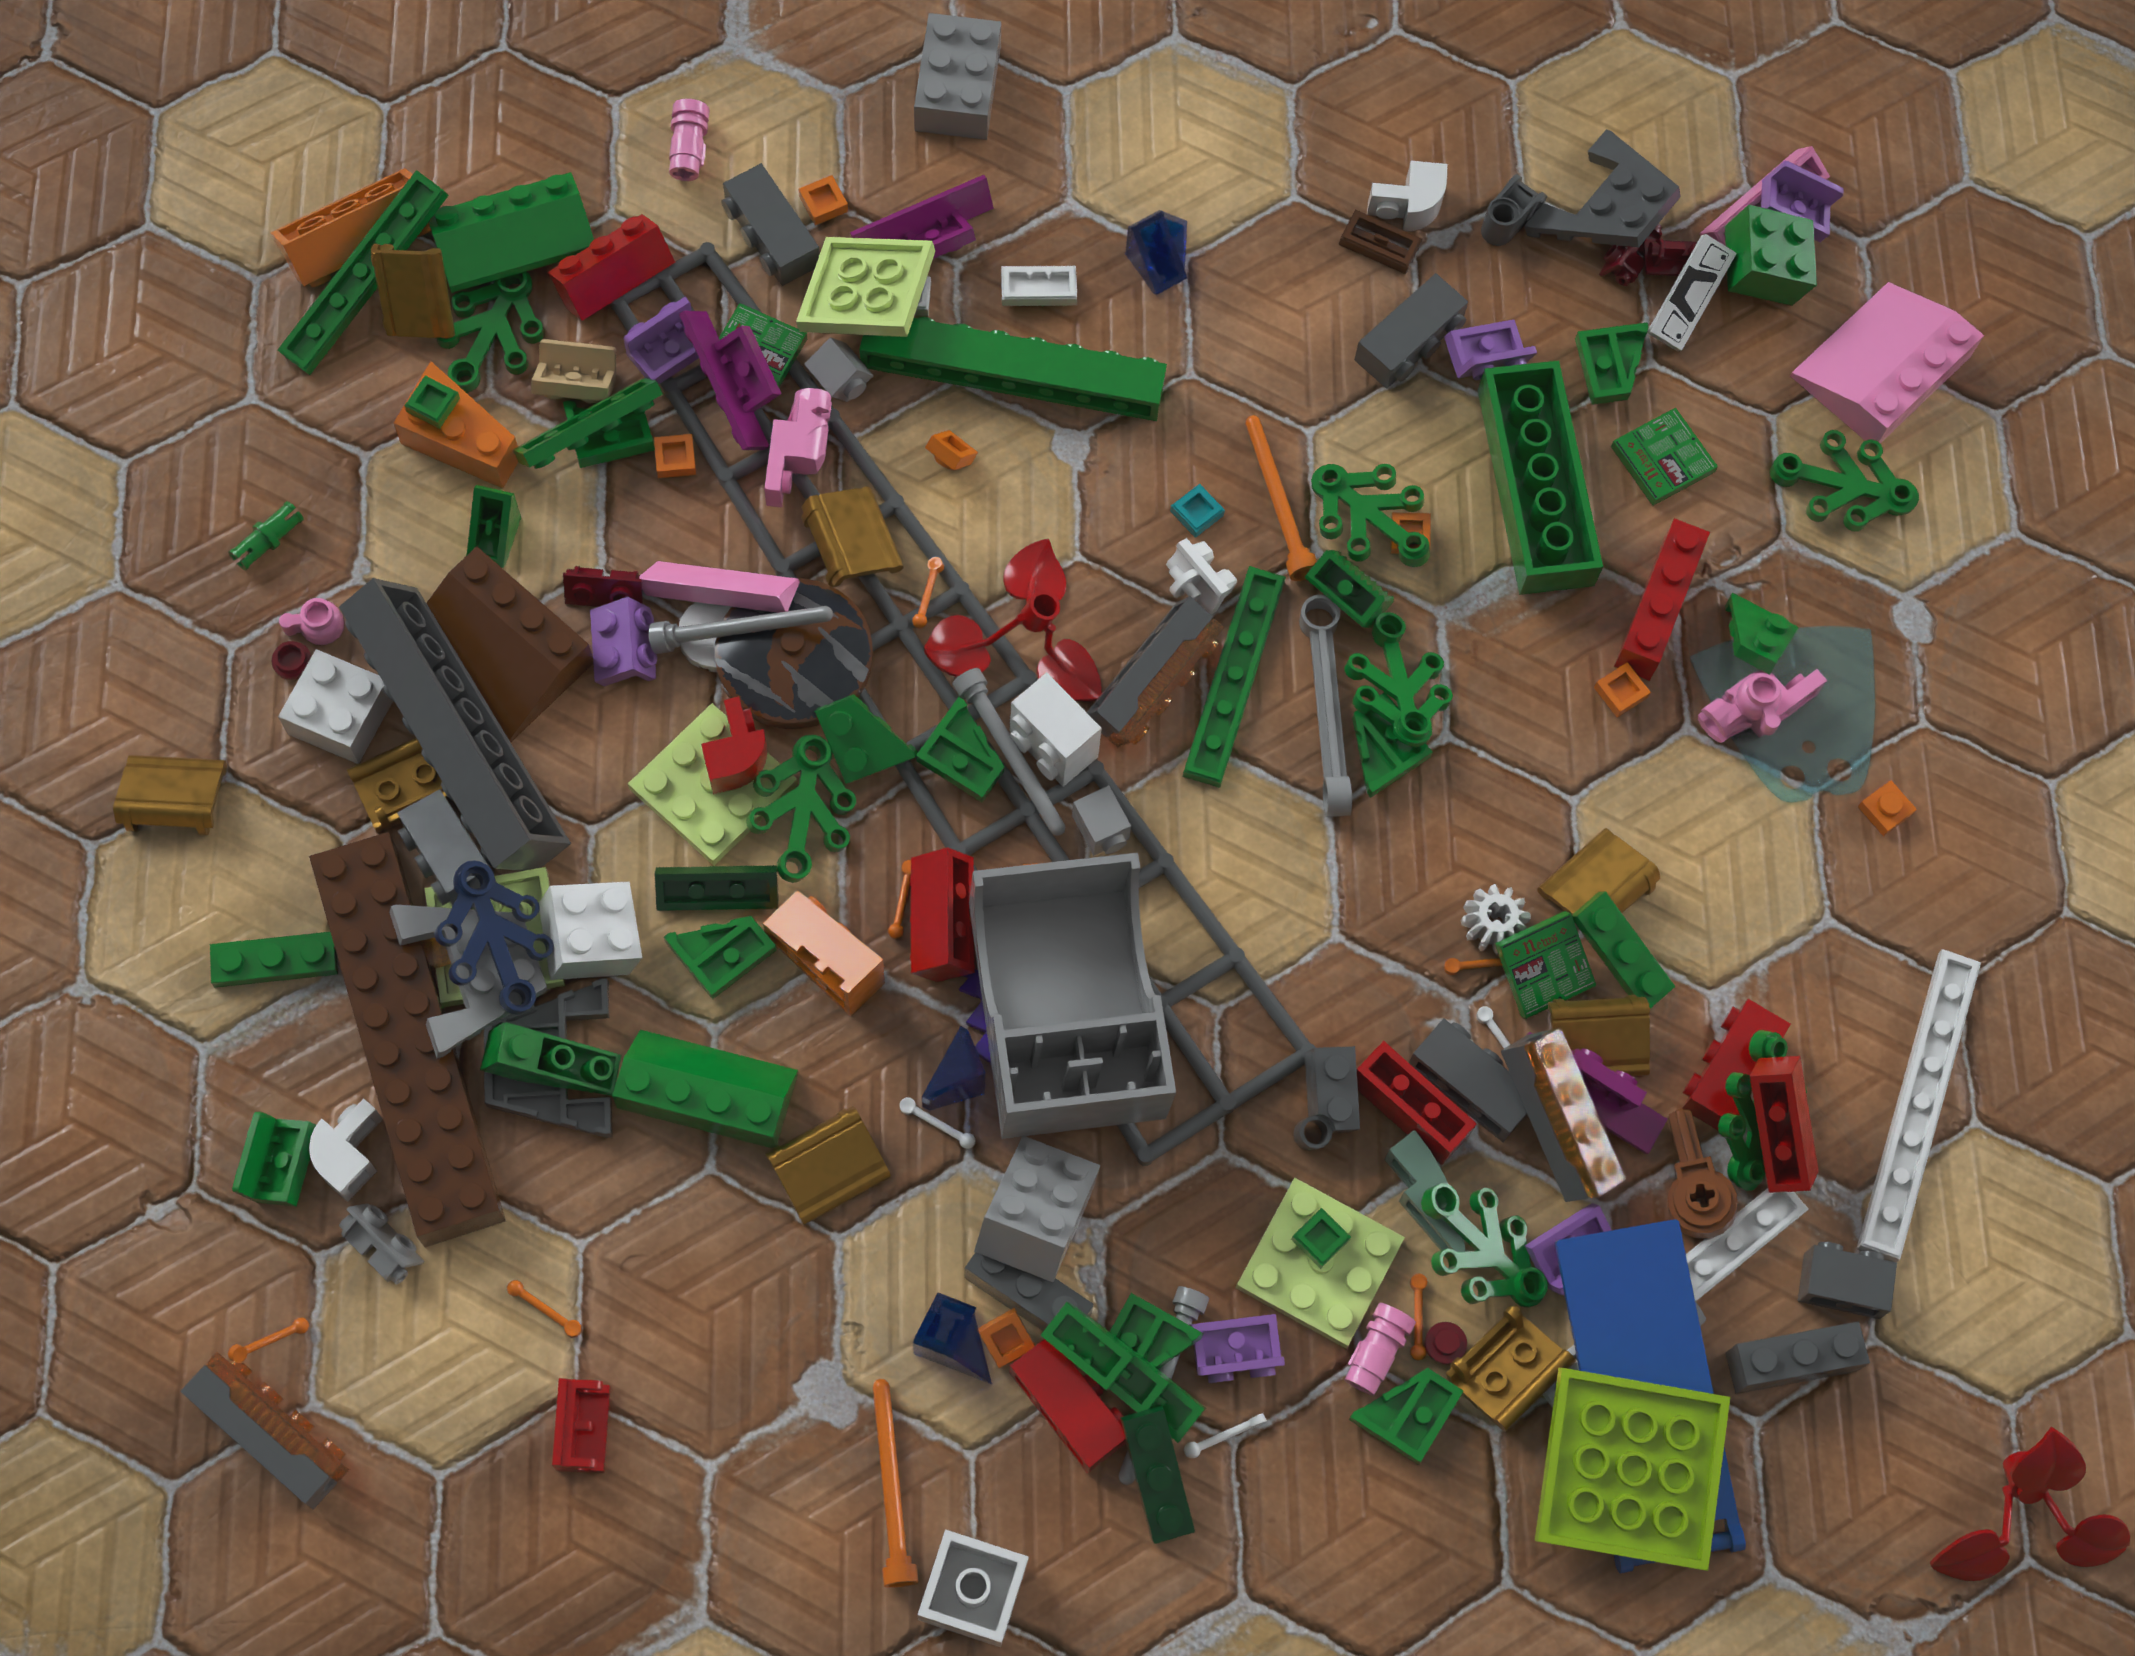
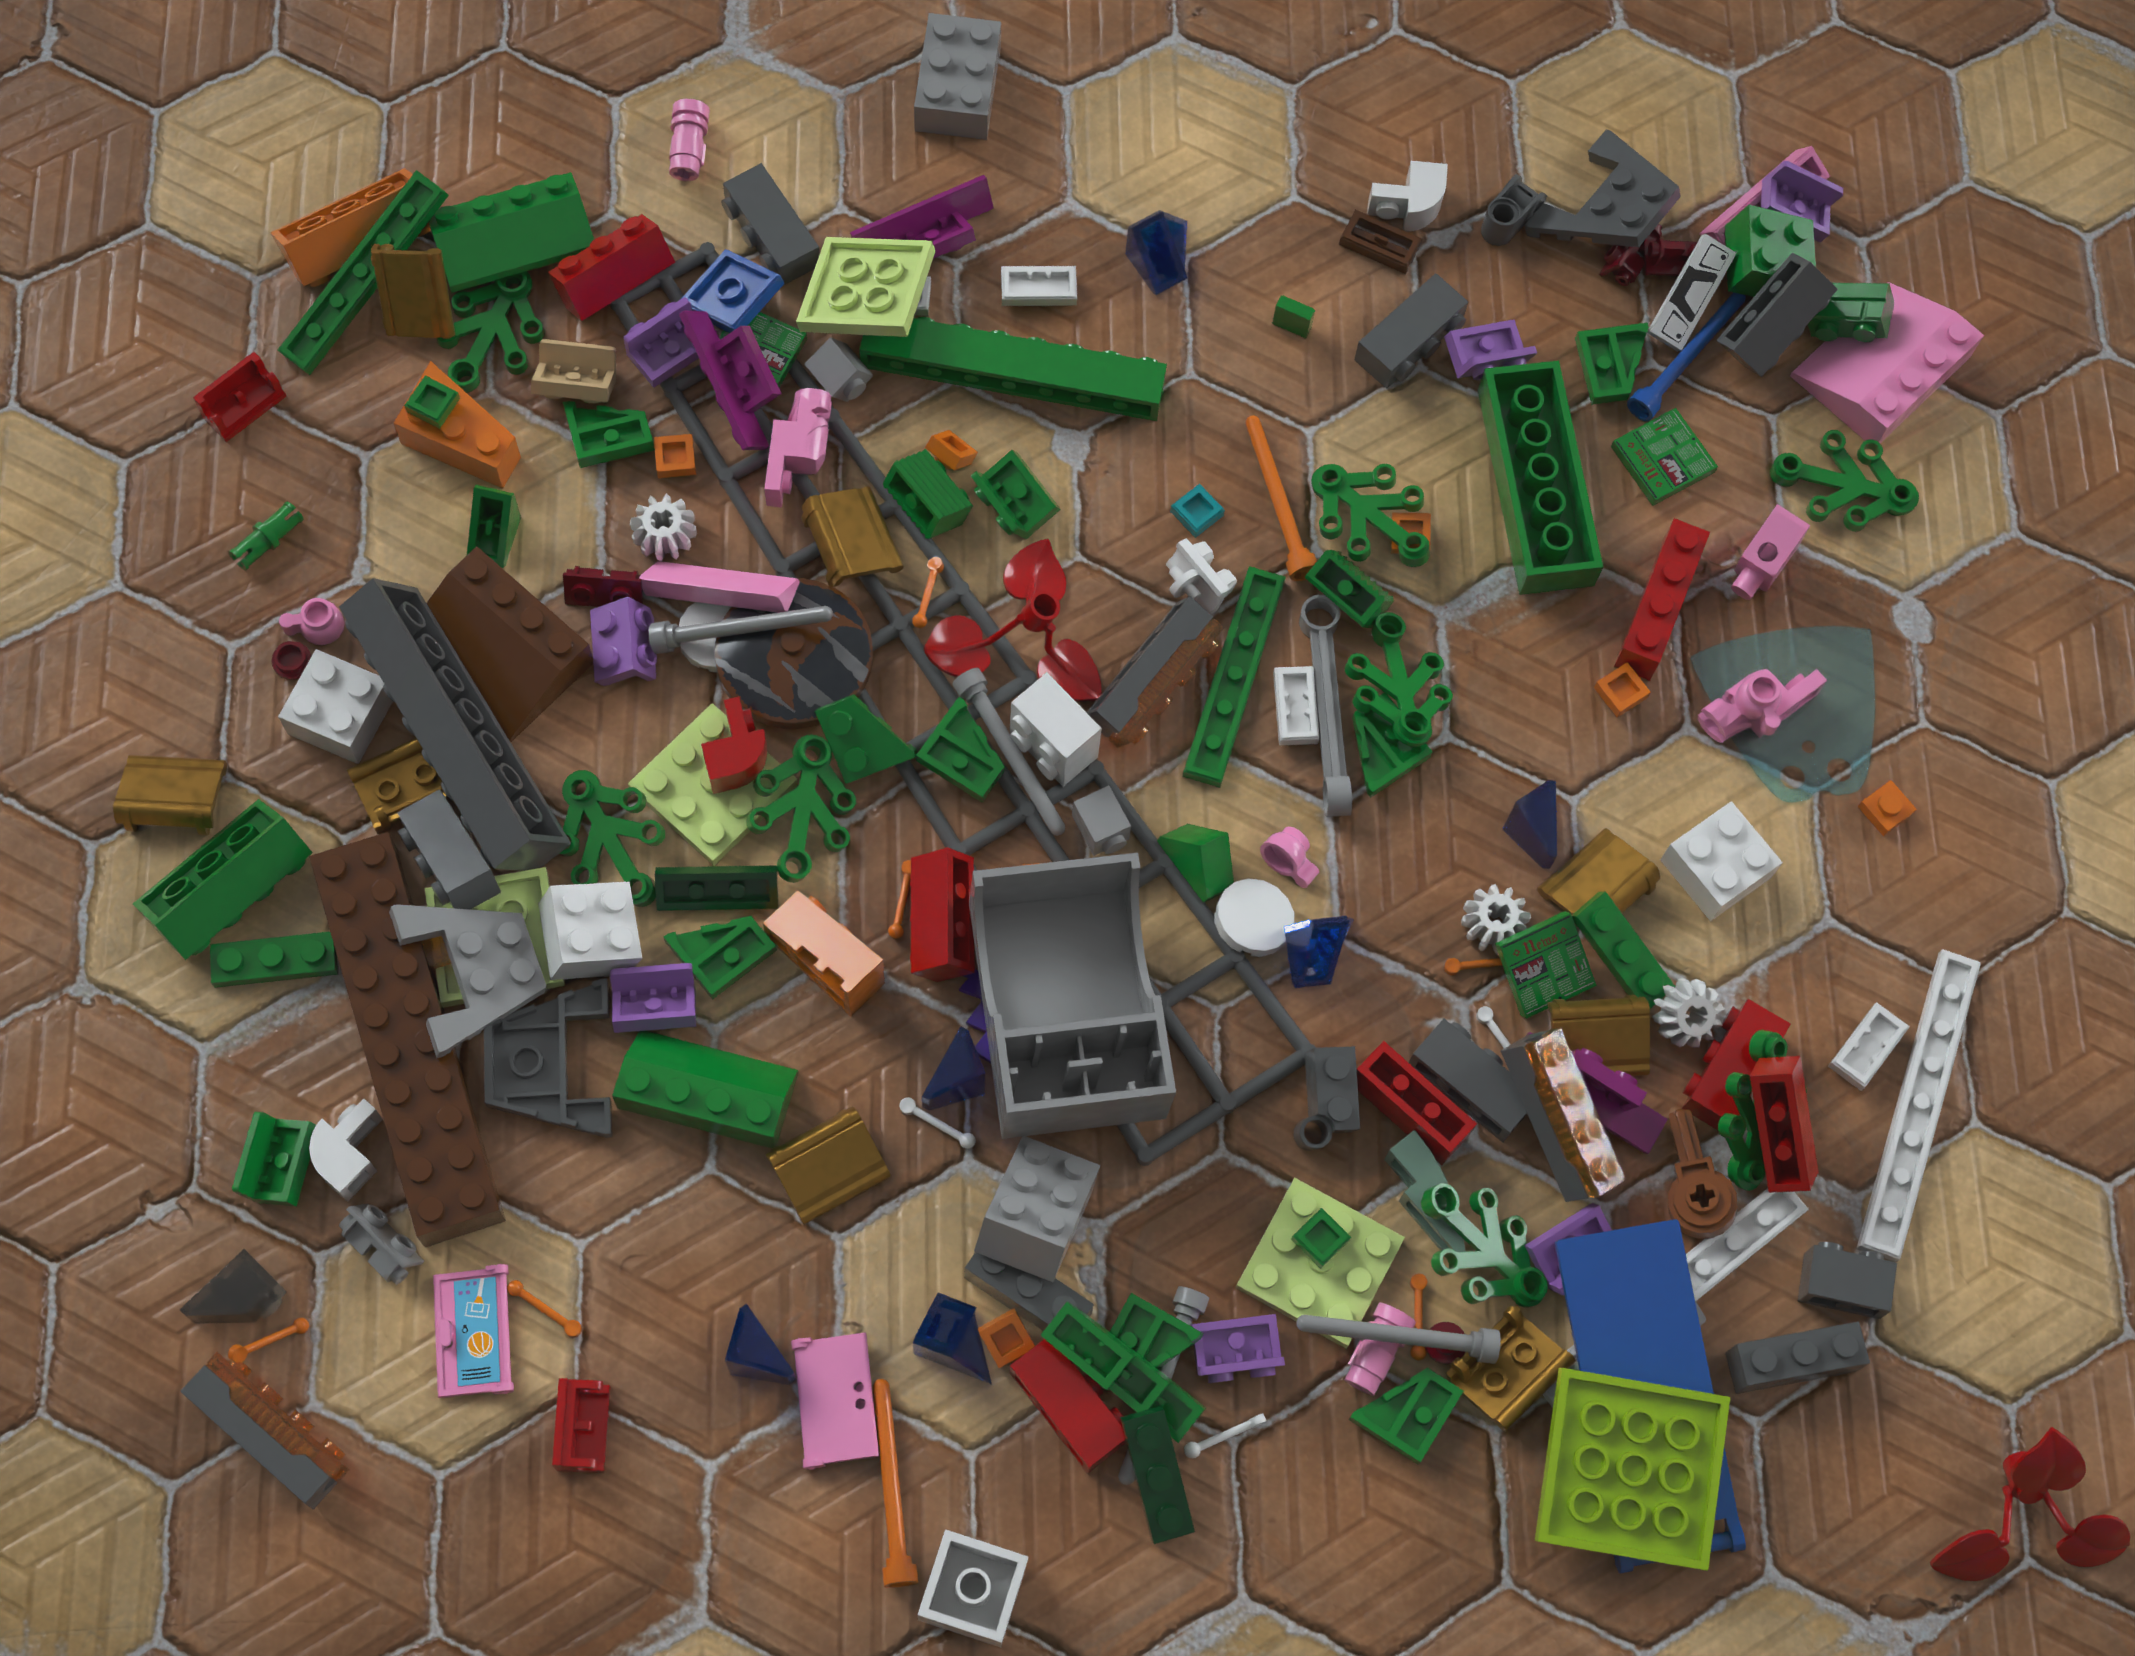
(223, 879): none -> green slope
(236, 1294): none -> clear smoke slope
(239, 397): none -> red hinge
(479, 1332): none -> door
(492, 930): dark blue plant -> none
(549, 1060): green slope -> none
(602, 416): green plate -> none
(605, 831): none -> green plant
(653, 997): none -> medium lavender bracket
(661, 516): none -> white gear
(733, 291): none -> blue tile
(754, 1353): none -> clear blue slope
(823, 200): orange plate -> none
(834, 1415): none -> bright pink door
(927, 494): none -> green brick
(1015, 495): none -> green bracket
(1201, 858): none -> green slope
(1253, 917): none -> white tile
(1287, 855): none -> bright pink piece
(1293, 316): none -> green tile
(1296, 705): none -> white plate
(1315, 949): none -> clear blue slope
(1480, 1344): none -> light grey piece
(1534, 824): none -> clear blue slope
(1646, 401): none -> blue piece
(1701, 1016): none -> white gear
(1721, 861): none -> white brick
(1758, 634): green wing -> none
(1768, 552): none -> bright pink torso
(1777, 314): none -> dark grey brick
(1855, 312): none -> green brick
(1868, 1046): none -> white plate

